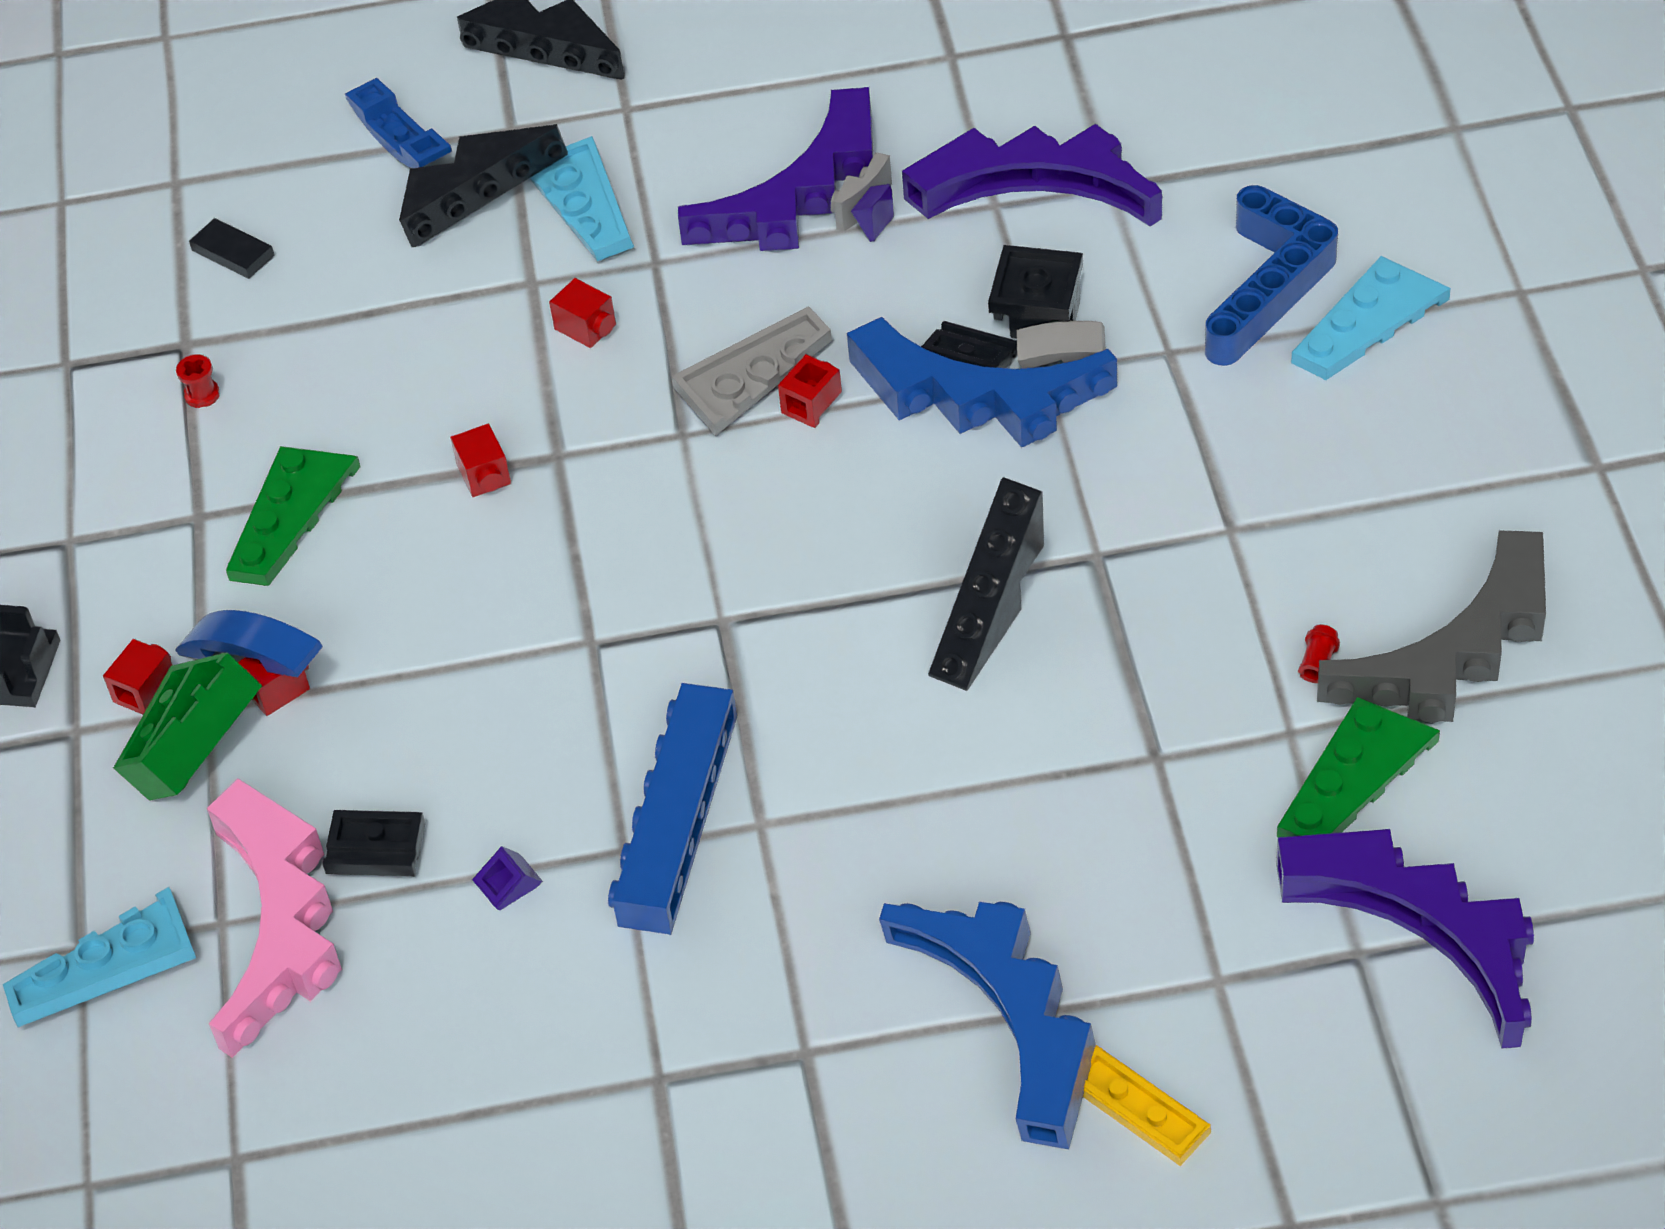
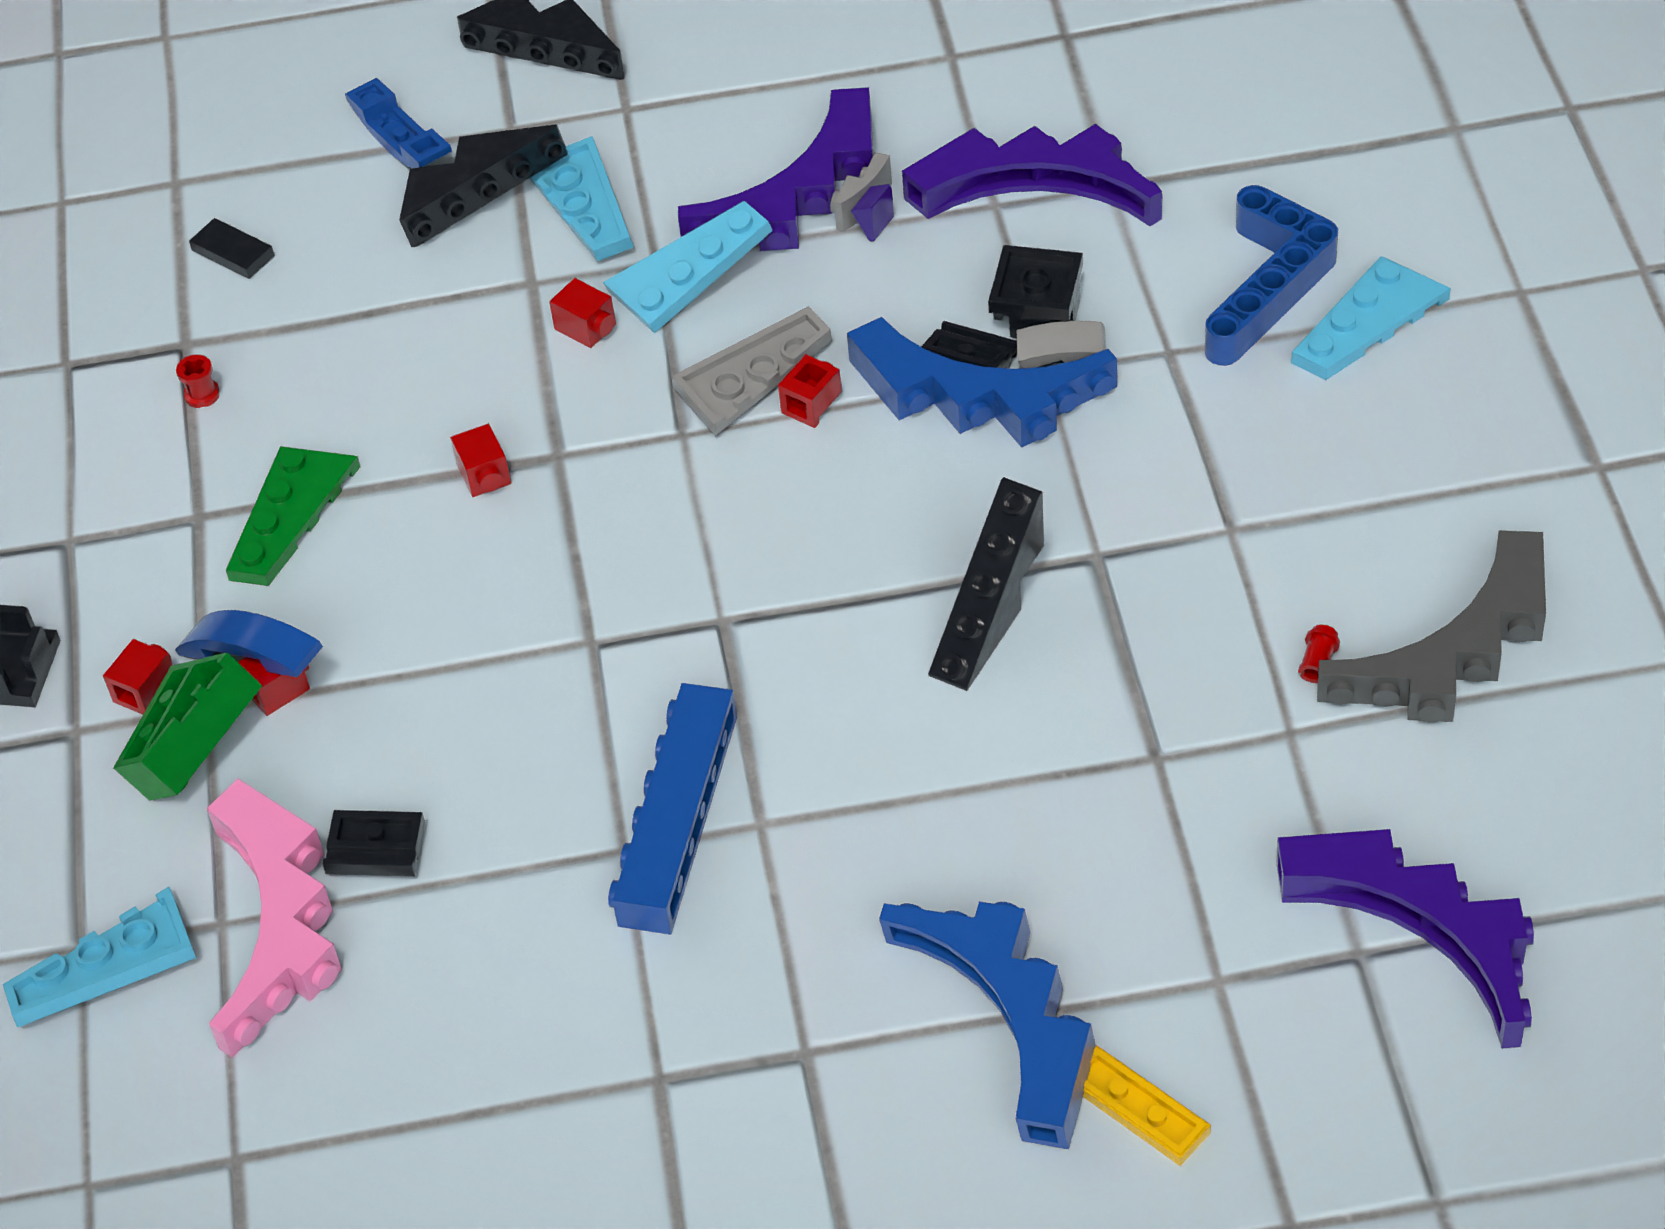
(506, 878): dark purple slope -> none
(683, 269): none -> medium azure wing
(1355, 768): green wing -> none

